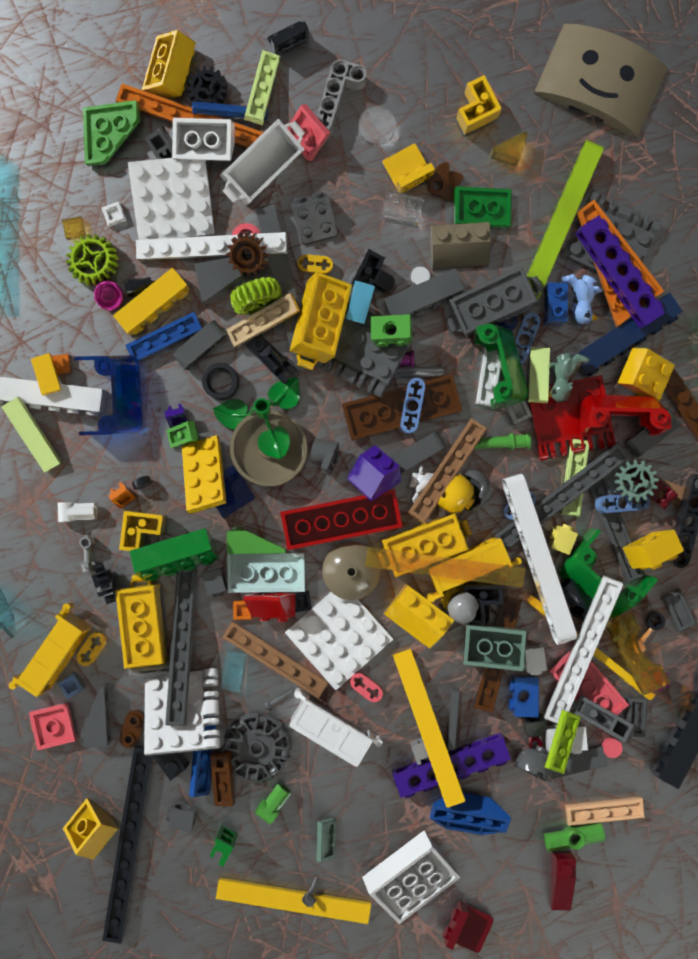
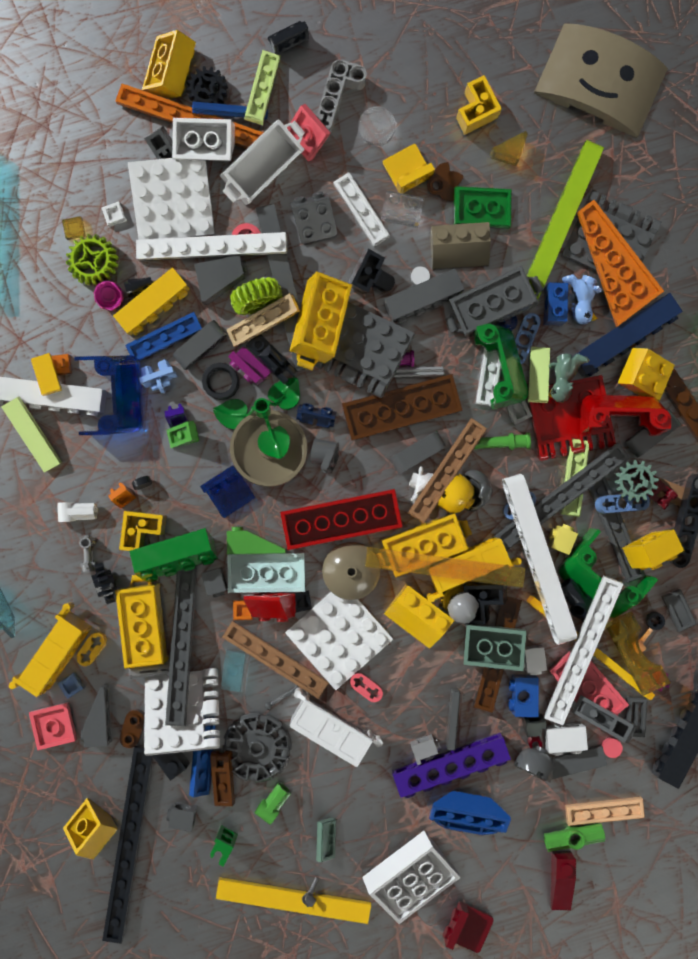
(107, 128): bright green plate -> none
(158, 379): none -> light blue hips
(203, 474): yellow plate -> none
(238, 257): reddish brown gear -> none
(254, 370): none -> magenta bracket
(309, 412): none -> dark blue hinge
(314, 259): yellow beam -> none
(359, 302): medium azure tile -> none
(361, 209): none -> white tile
(374, 473): dark purple slope -> none
(381, 325): bright green brick -> none
(420, 392): medium blue beam -> none
(429, 728): yellow tile -> none
(562, 742): lime tile -> none
(609, 269): dark purple brick -> none

